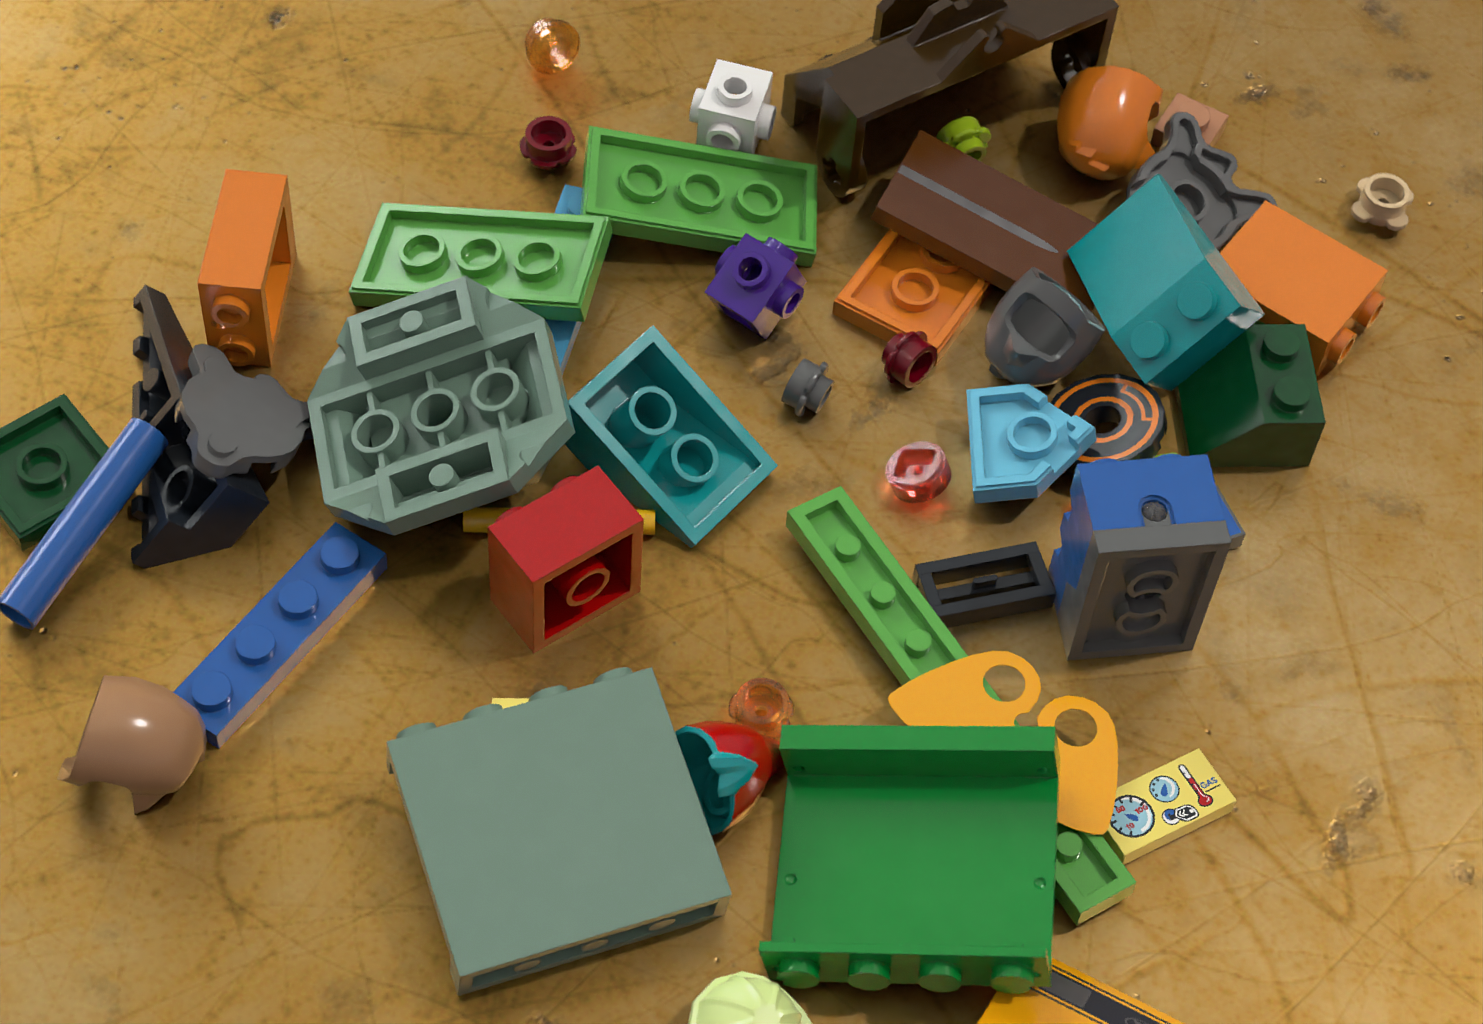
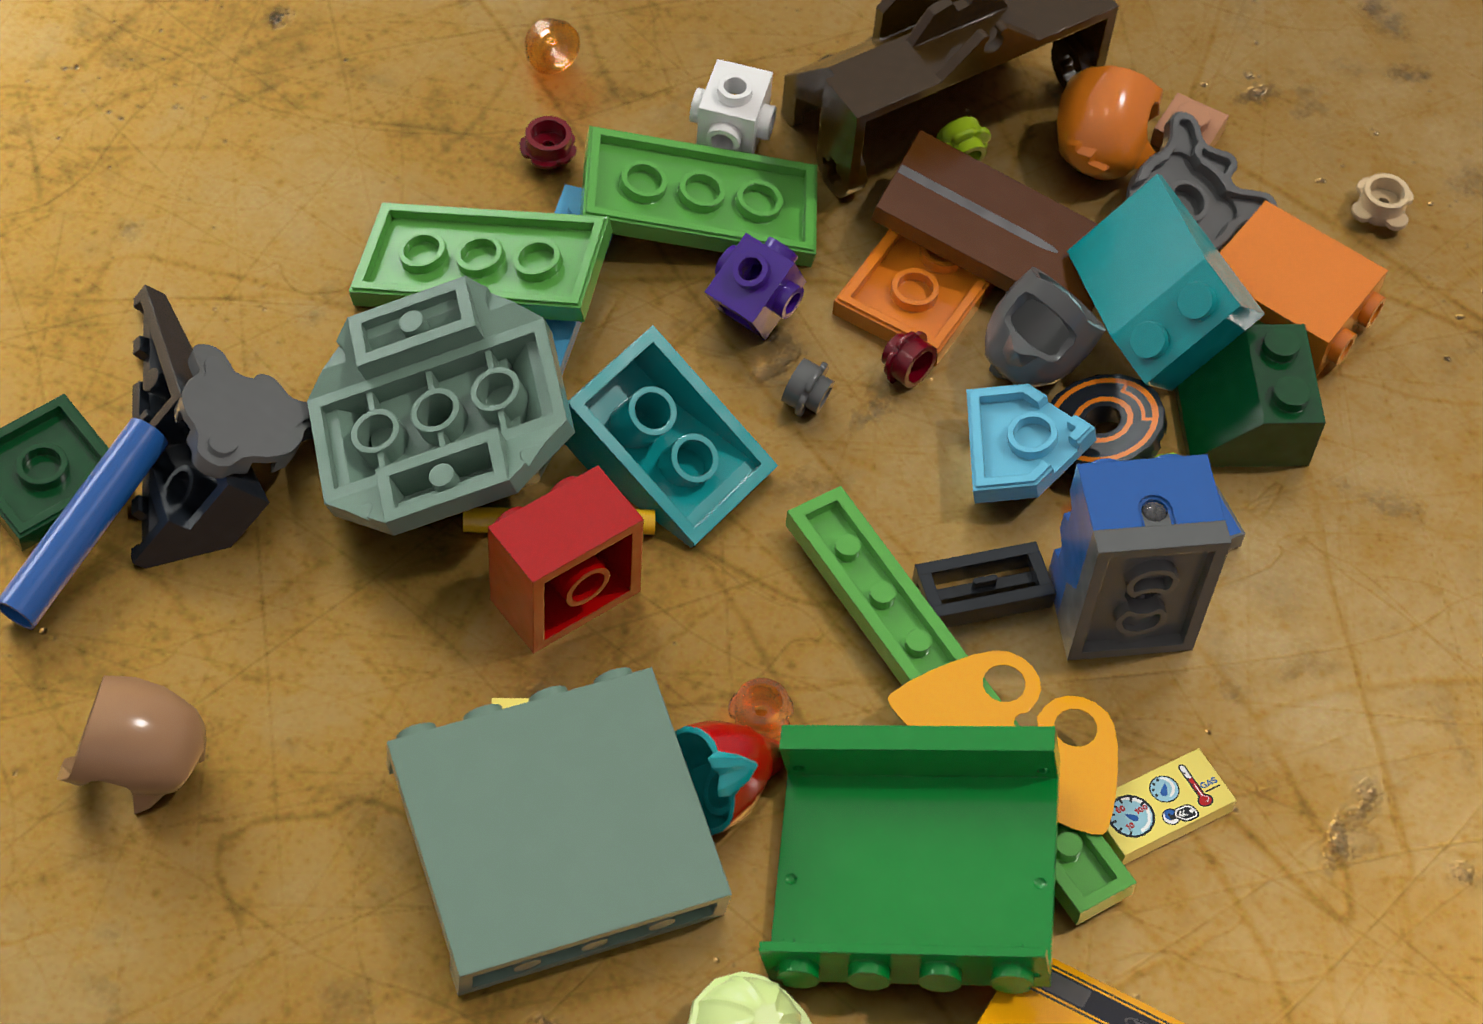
(248, 266): orange window -> none
(281, 631): blue plate -> none
(918, 472): clear red tile -> none

